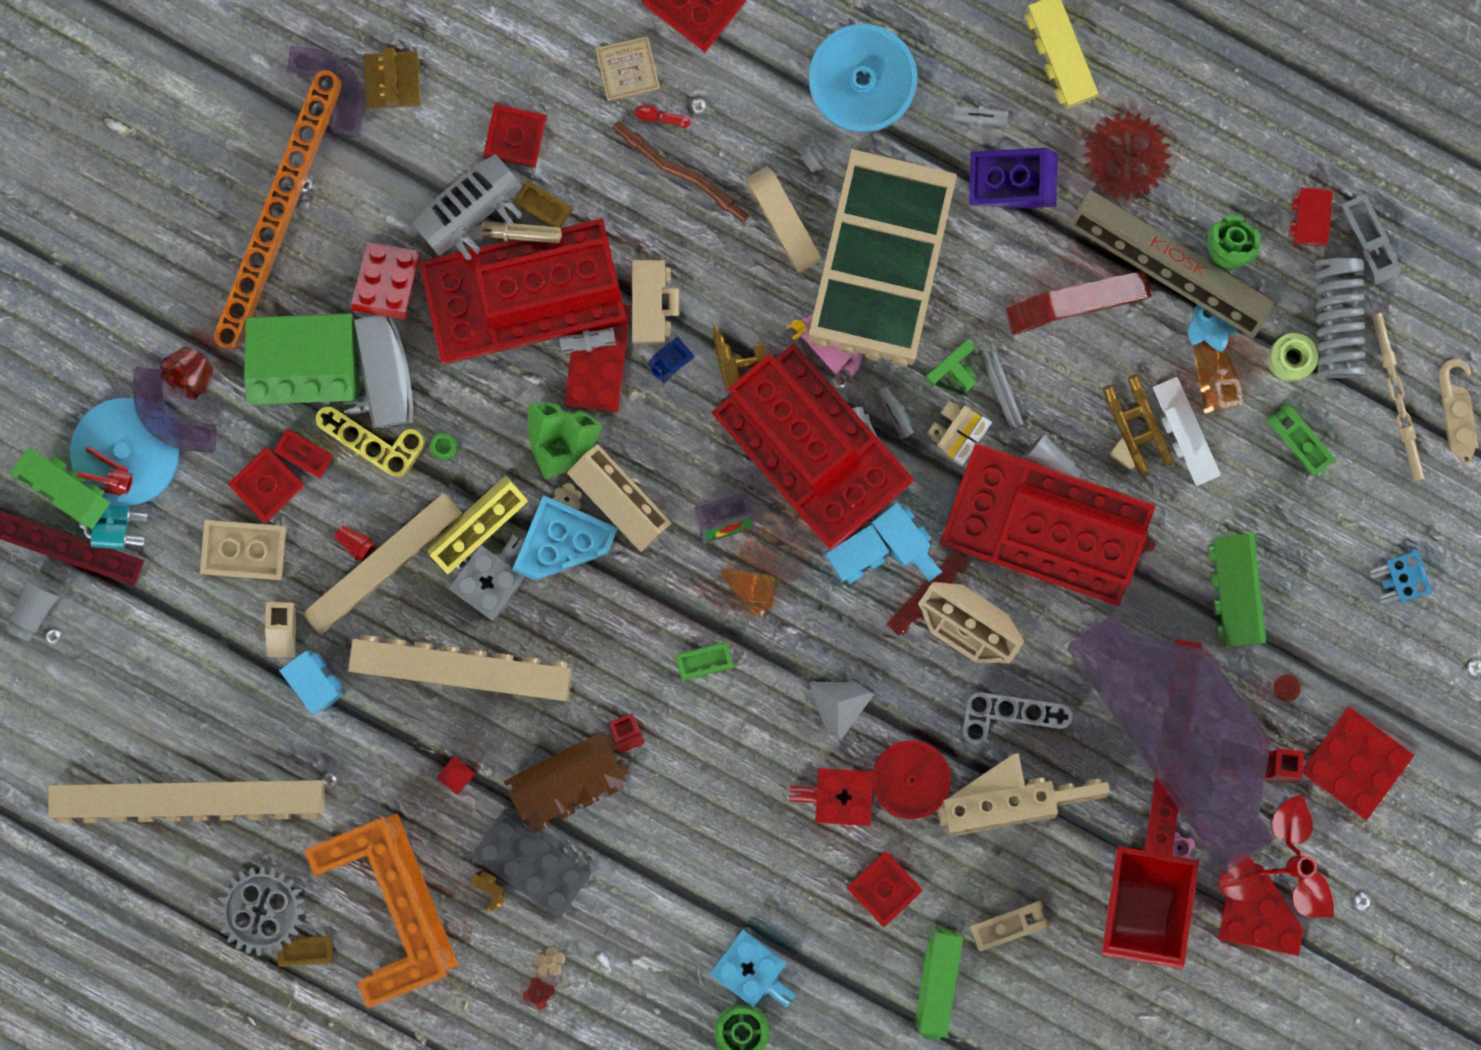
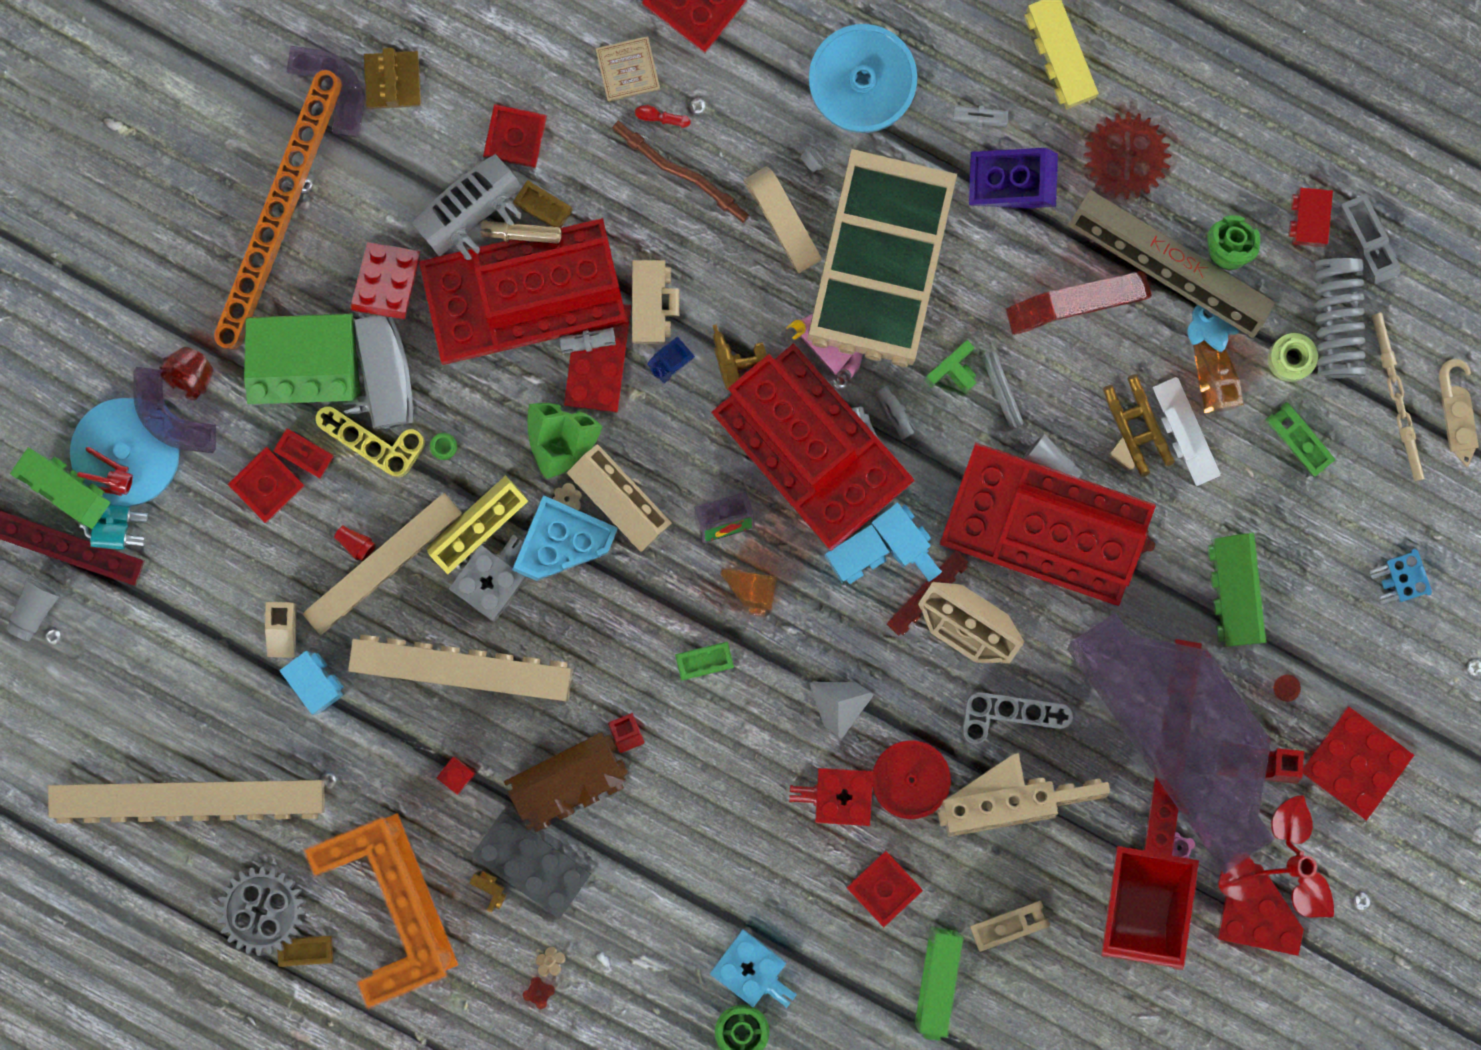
(243, 550): tan plate -> none
(964, 421): tan hips -> none

